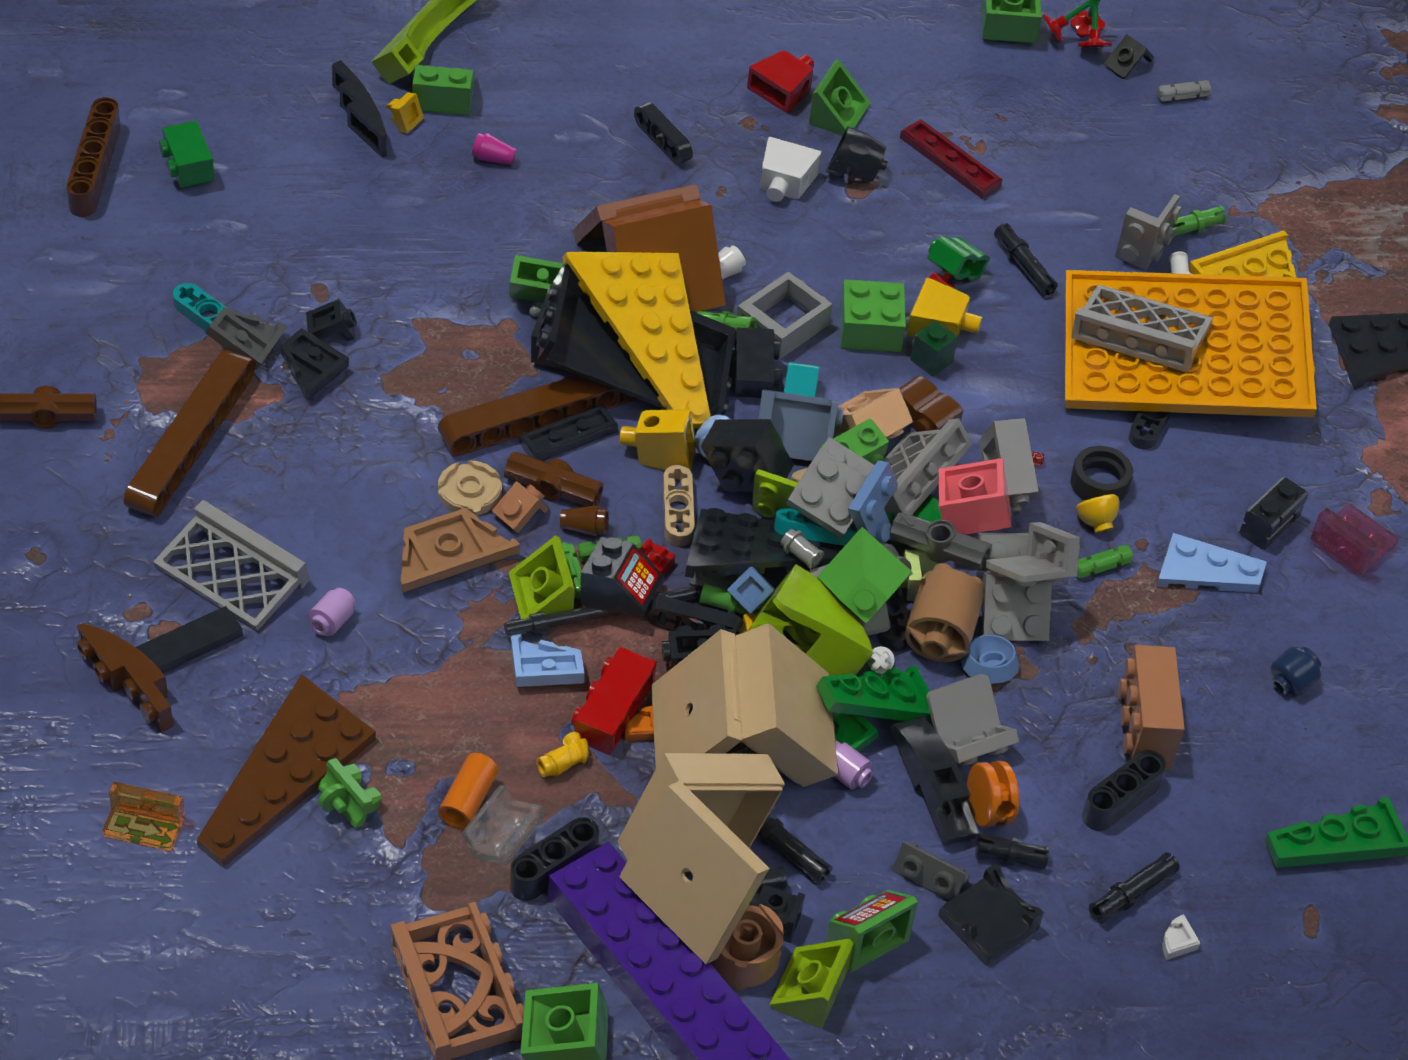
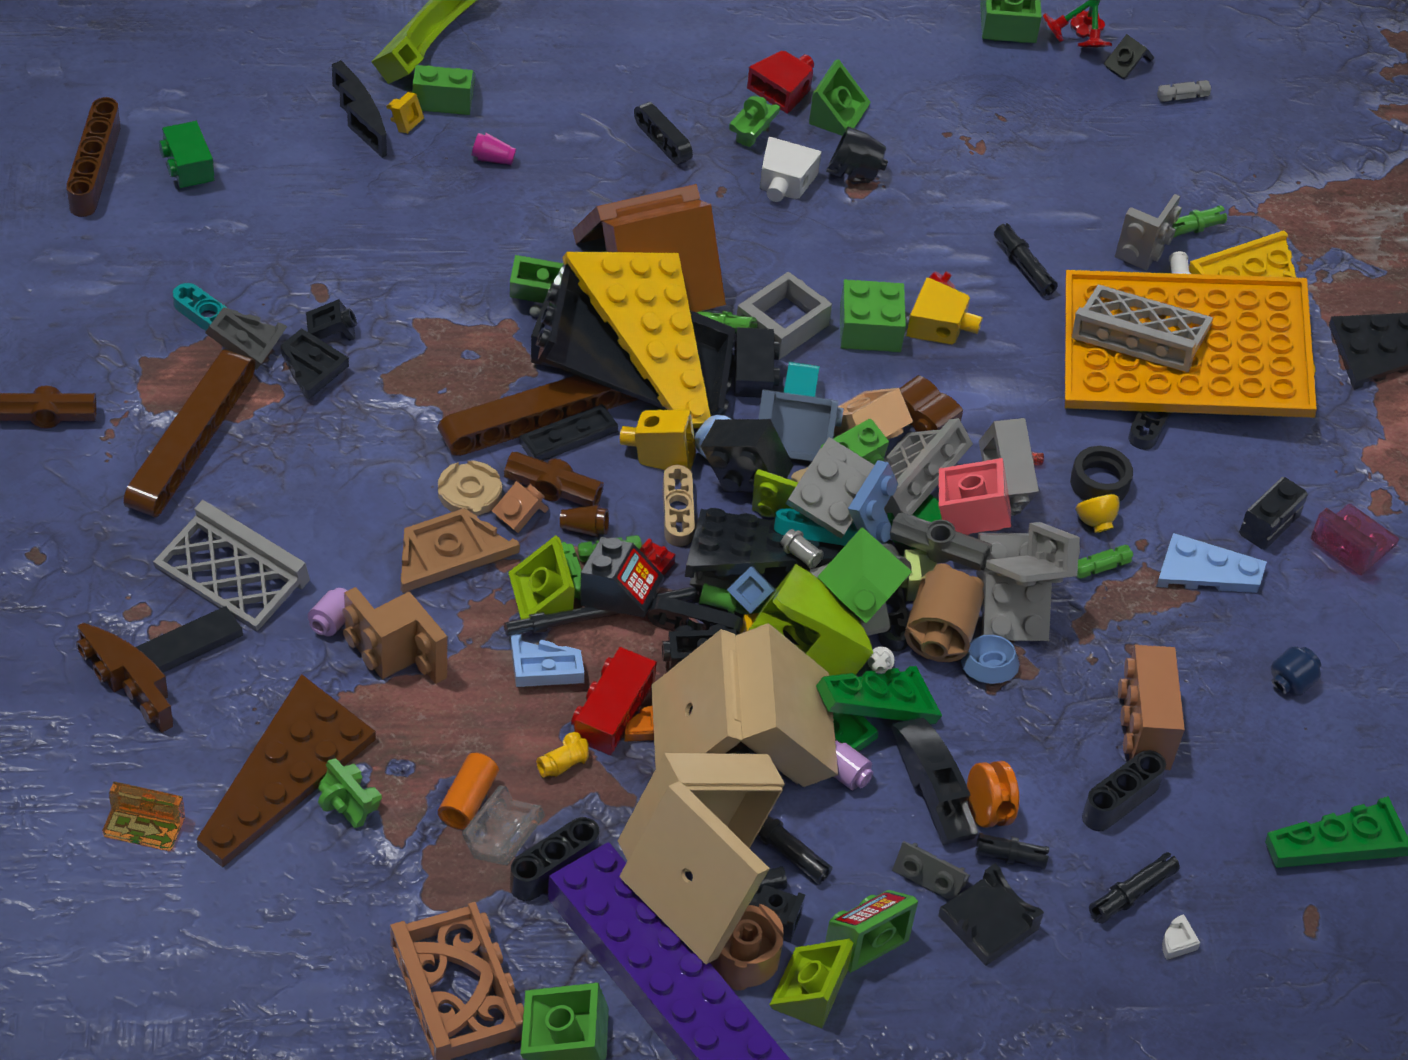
(395, 635): none -> medium nougat bracket
(731, 261): white cone -> none
(753, 120): none -> bright green hips
(934, 348): dark green brick -> none
(951, 158): dark red tile -> none
(958, 258): green brick -> none
(969, 719): light grey bracket -> none

